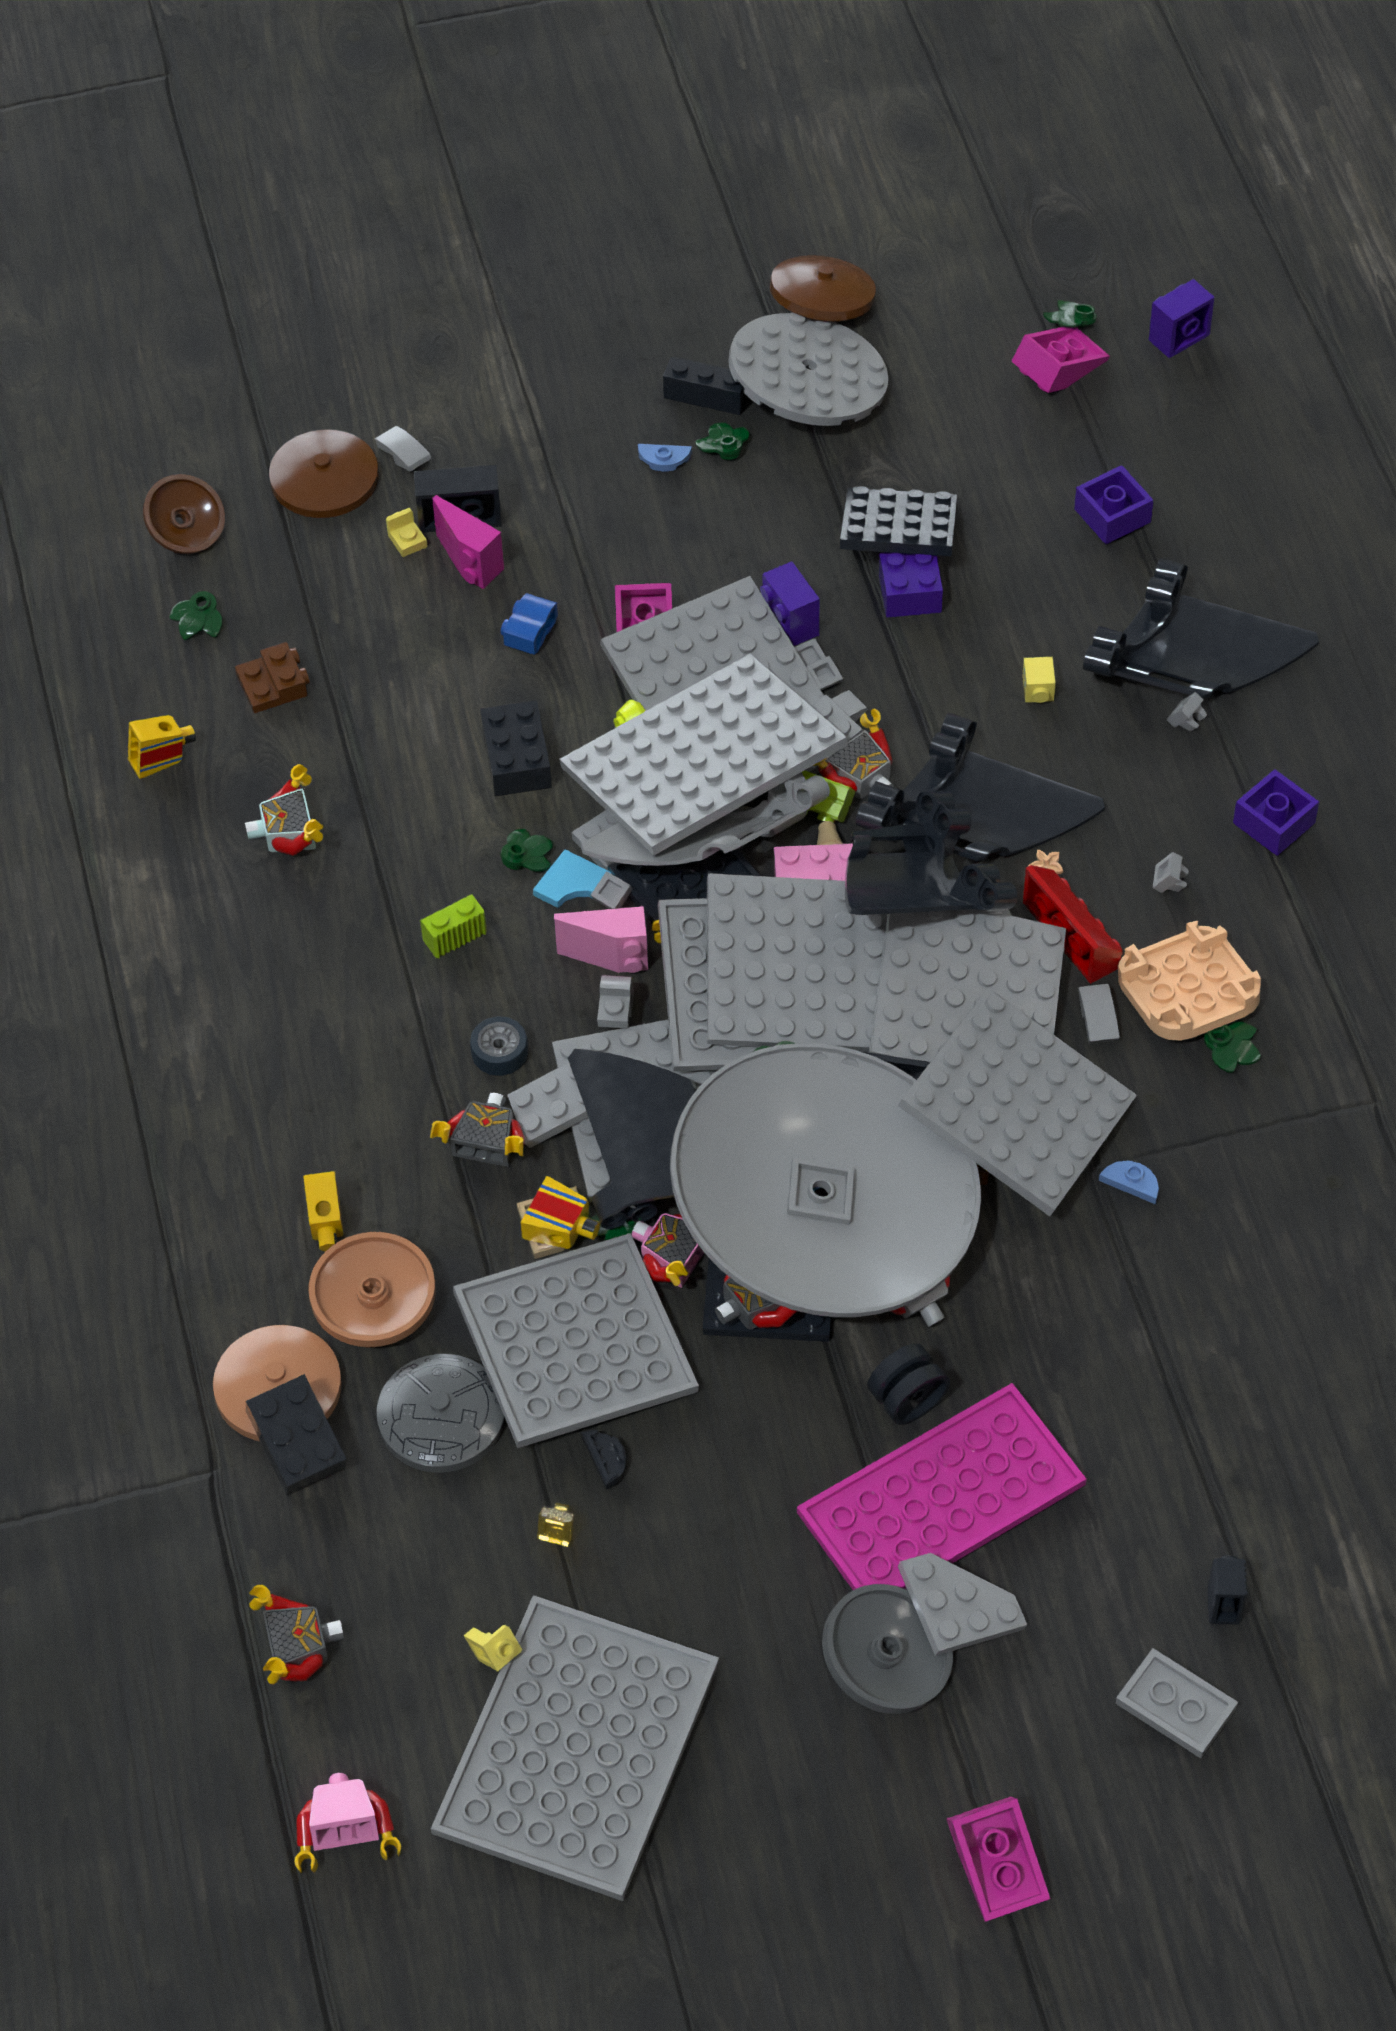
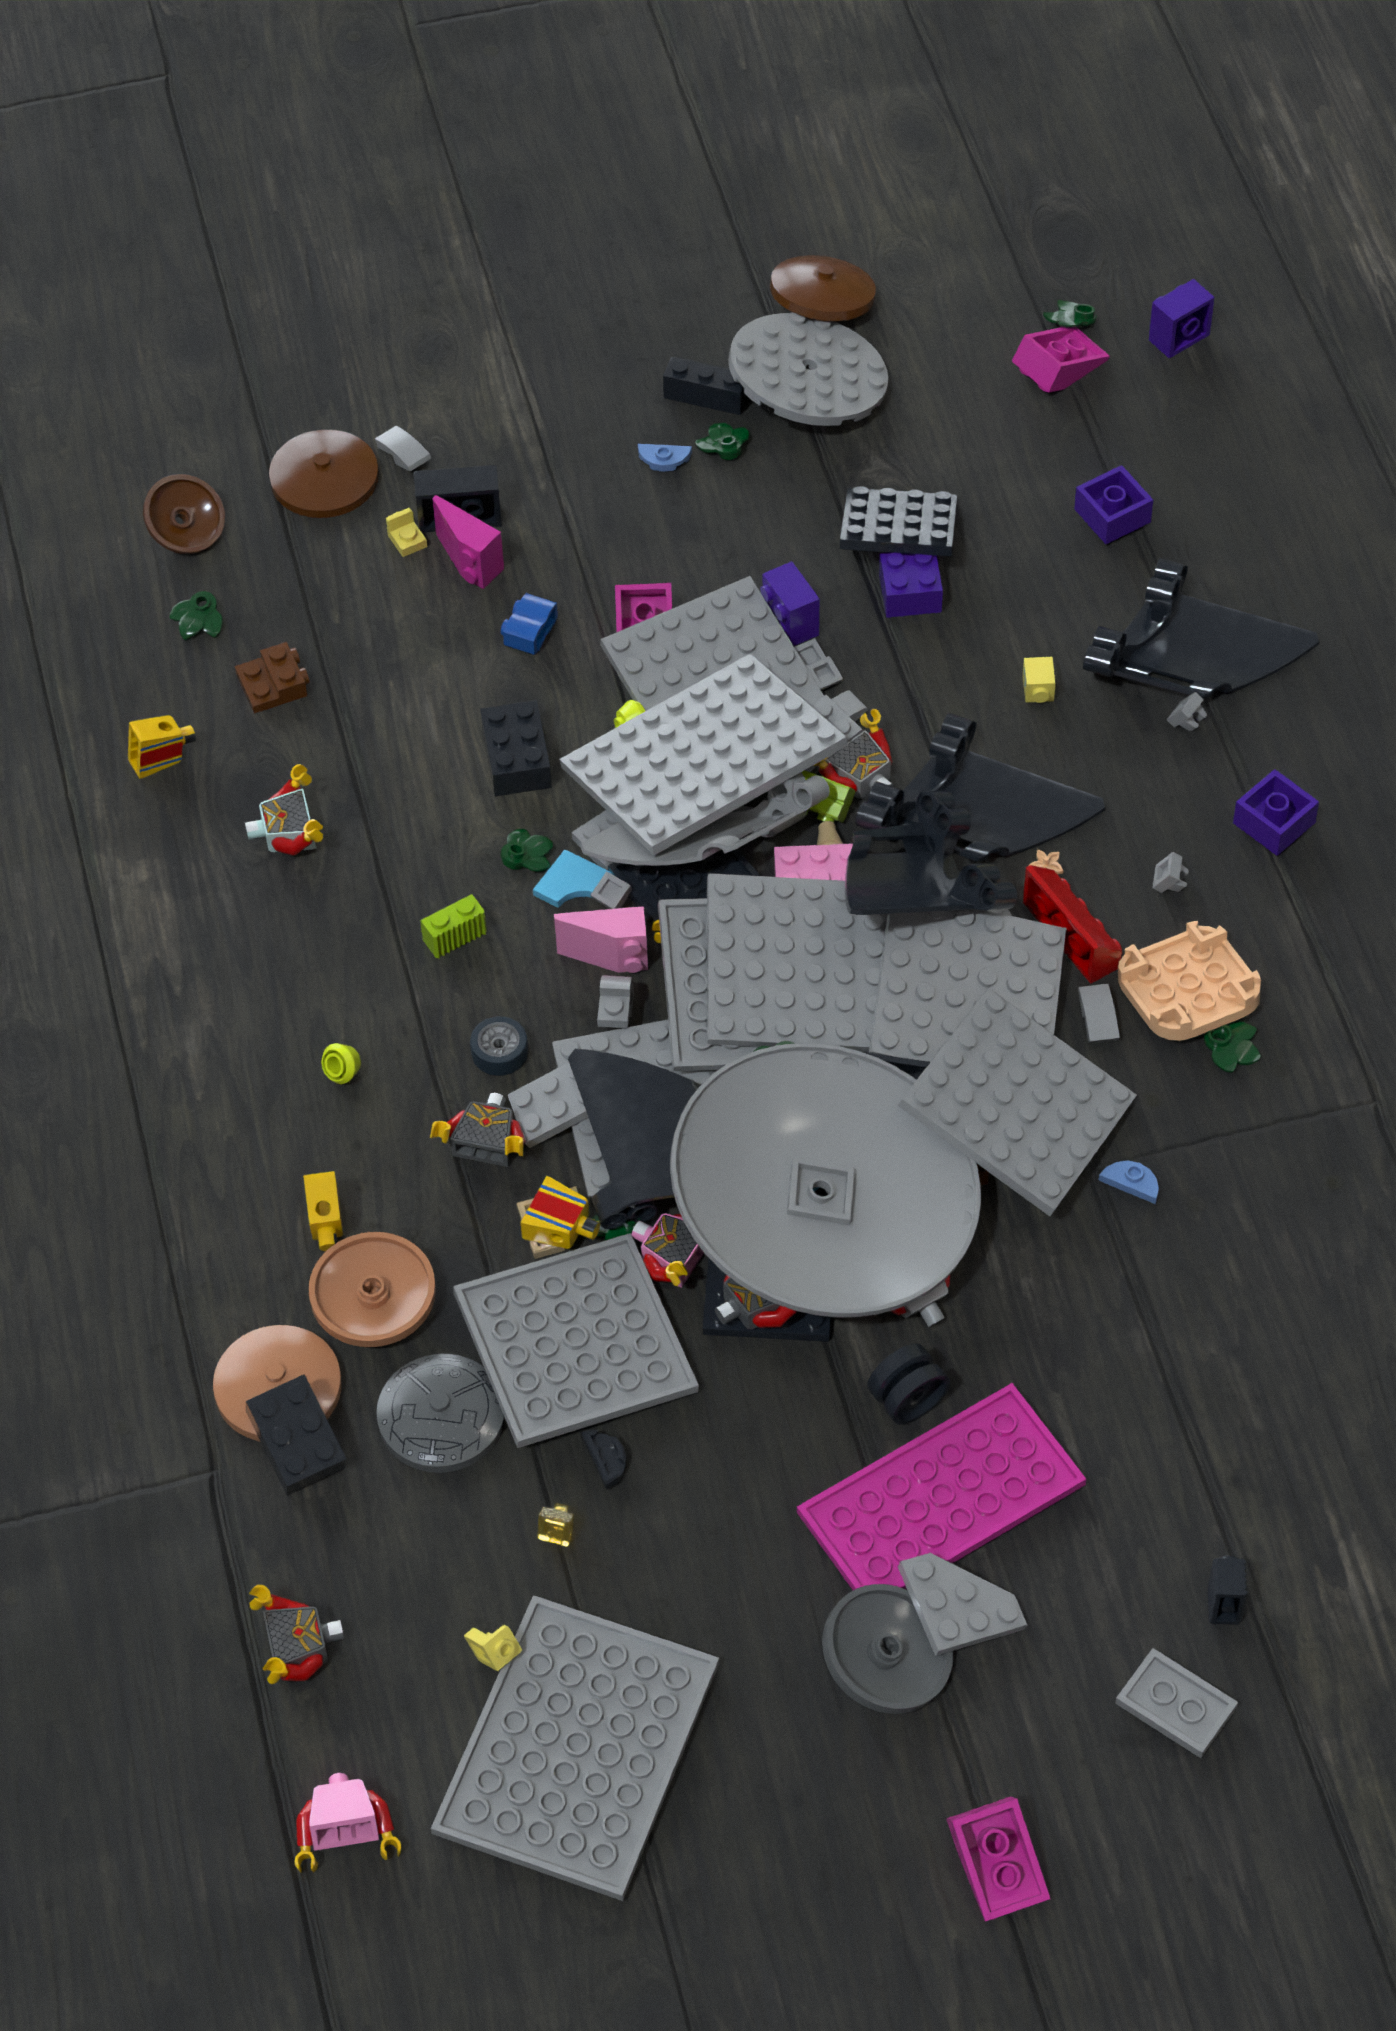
(340, 1063): none -> neon yellow cone

